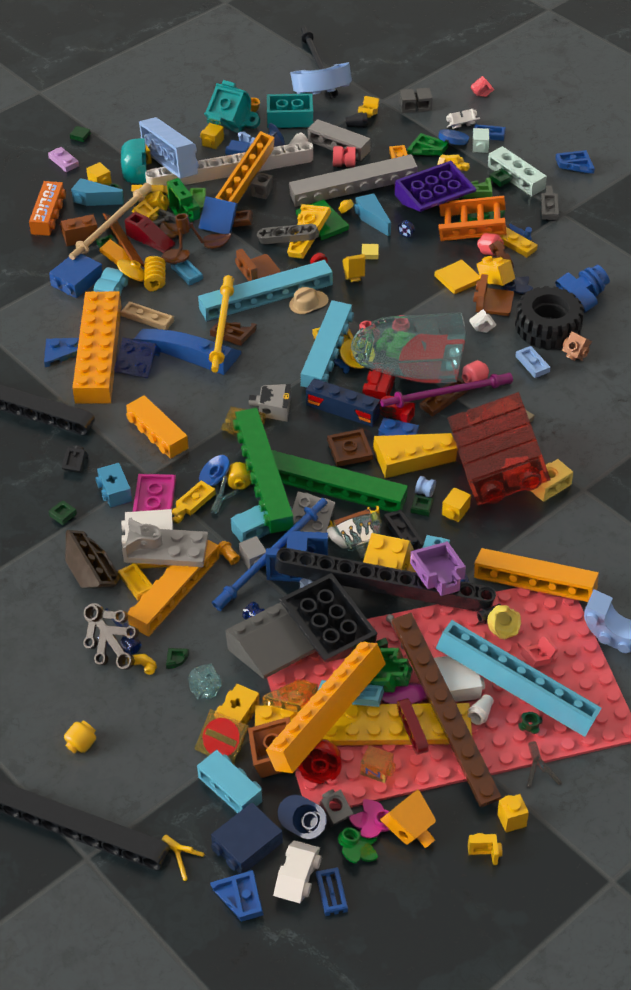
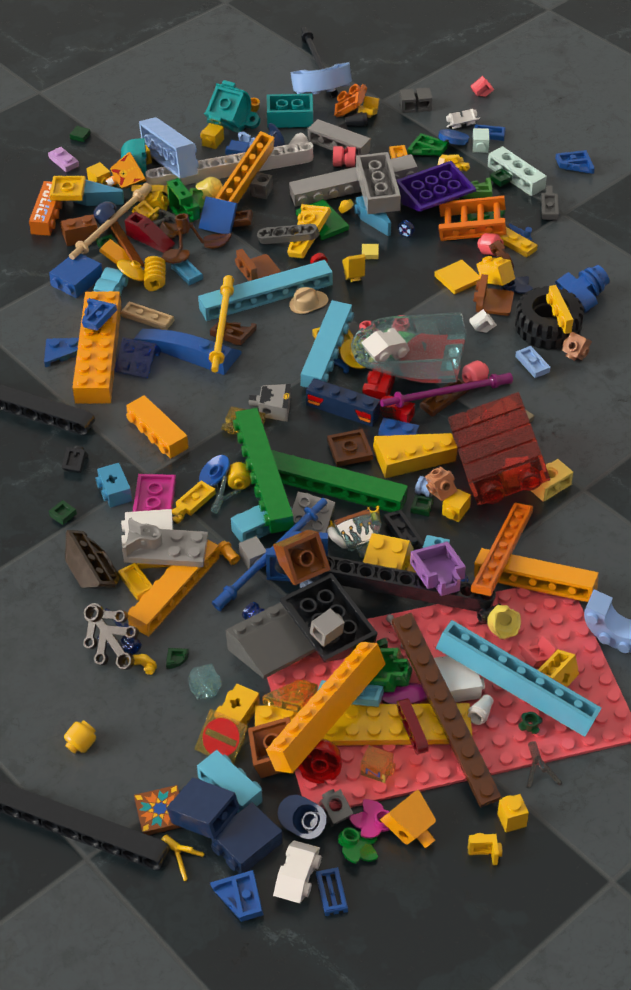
(67, 188): none -> yellow tile
(97, 313): none -> blue wing
(104, 211): none -> dark blue hair
(126, 173): none -> light orange torso
(152, 810): none -> tile
(203, 808): none -> dark blue brick
(209, 187): none -> light yellow hair
(302, 556): none -> dark orange slope
(327, 627): none -> light grey brick
(350, 101): none -> orange slope
(378, 183): none -> light grey brick
(382, 345): none -> white brick
(441, 483): none -> nougat brick
(502, 549): none -> orange tile
(559, 309): none -> yellow plate
(561, 667): none -> yellow brick

